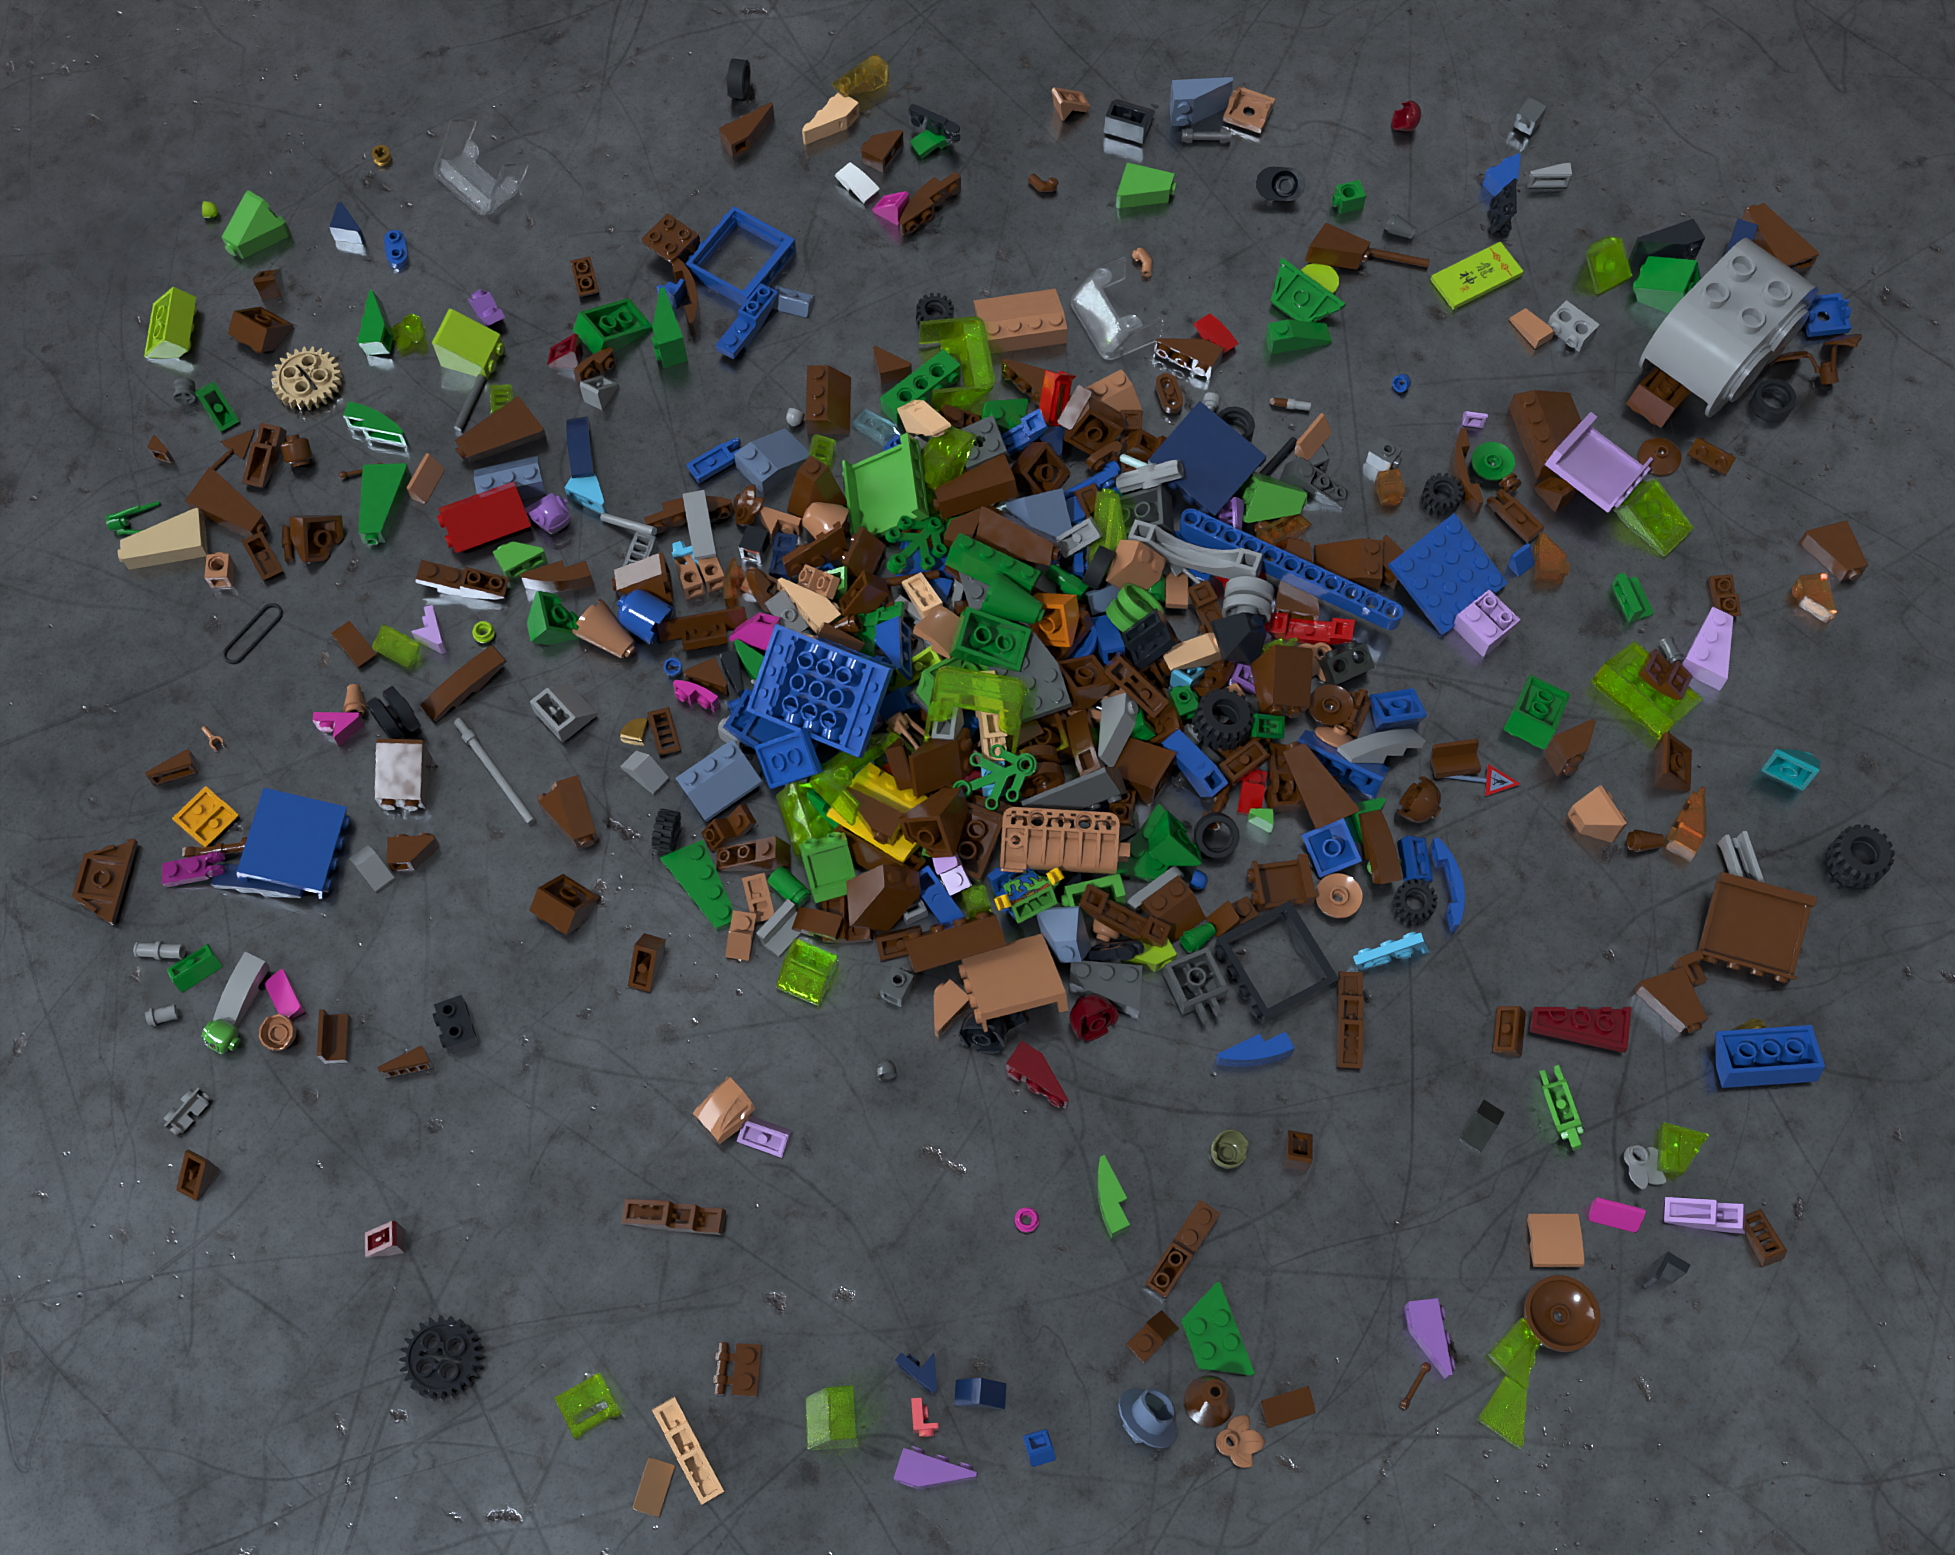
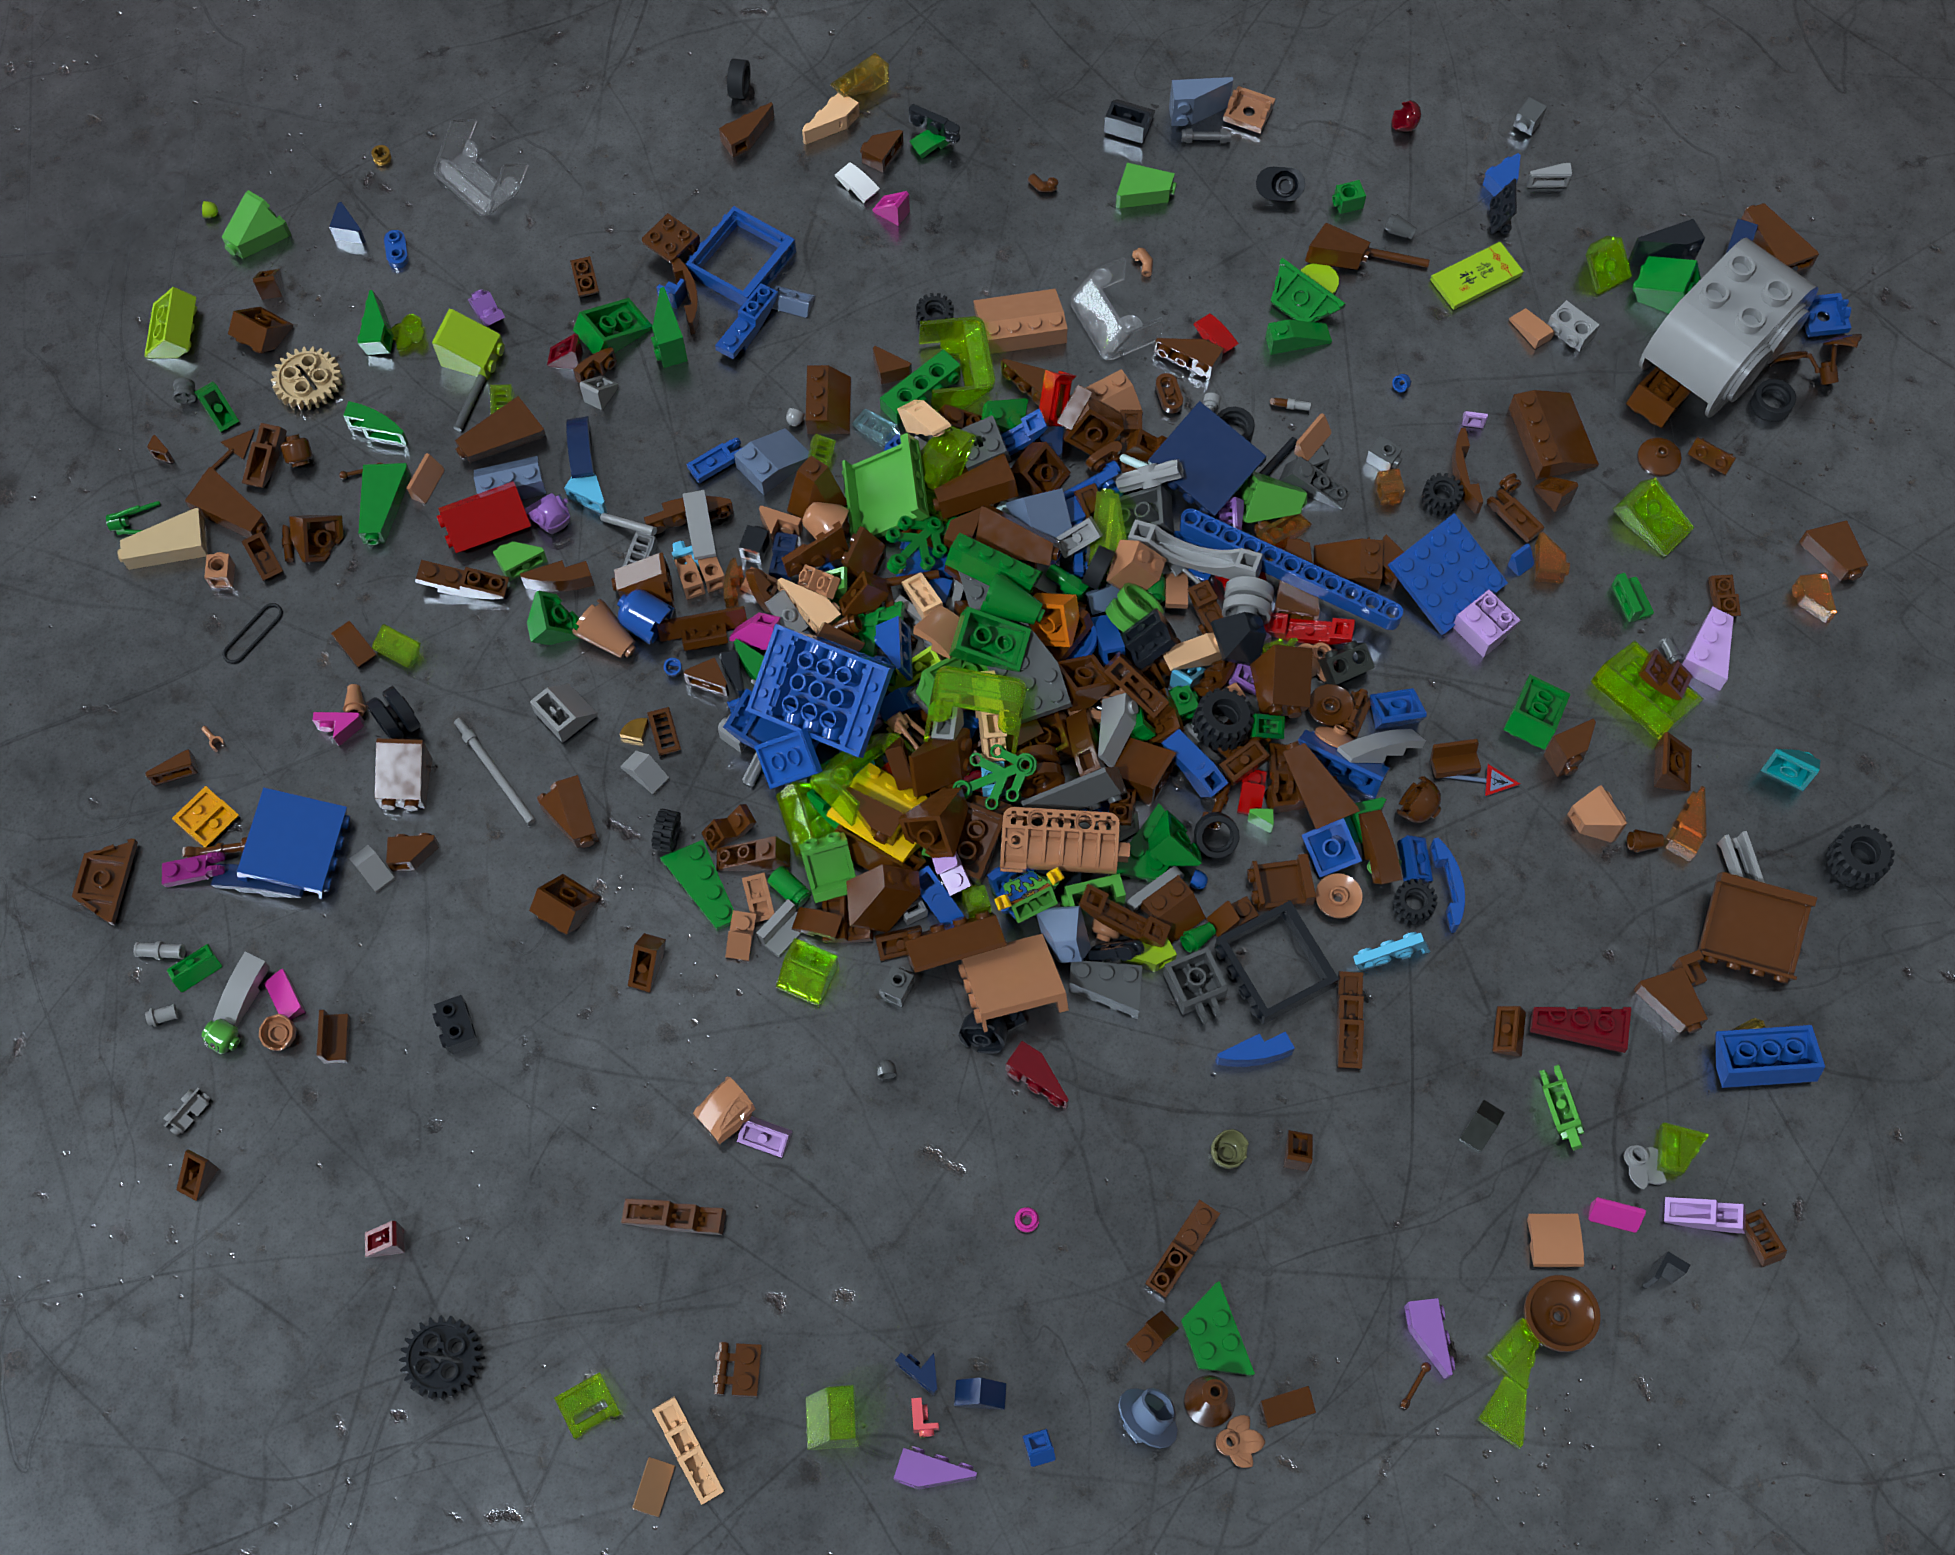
(409, 1062): reddish brown slope -> none
(431, 634): lavender slope -> none
(464, 681): reddish brown slope -> none
(481, 627): lime plate -> none
(692, 692): dark pink slope -> none
(719, 780): sand blue slope -> none
(747, 505): reddish brown plate -> none
(922, 204): reddish brown slope -> none
(949, 1005): nougat slope -> none
(1069, 100): nougat slope -> none
(1092, 1016): dark red cylinder -> none
(1111, 1199): bright green slope -> none
(1496, 454): green dish -> none
(1597, 466): lavender panel -> none

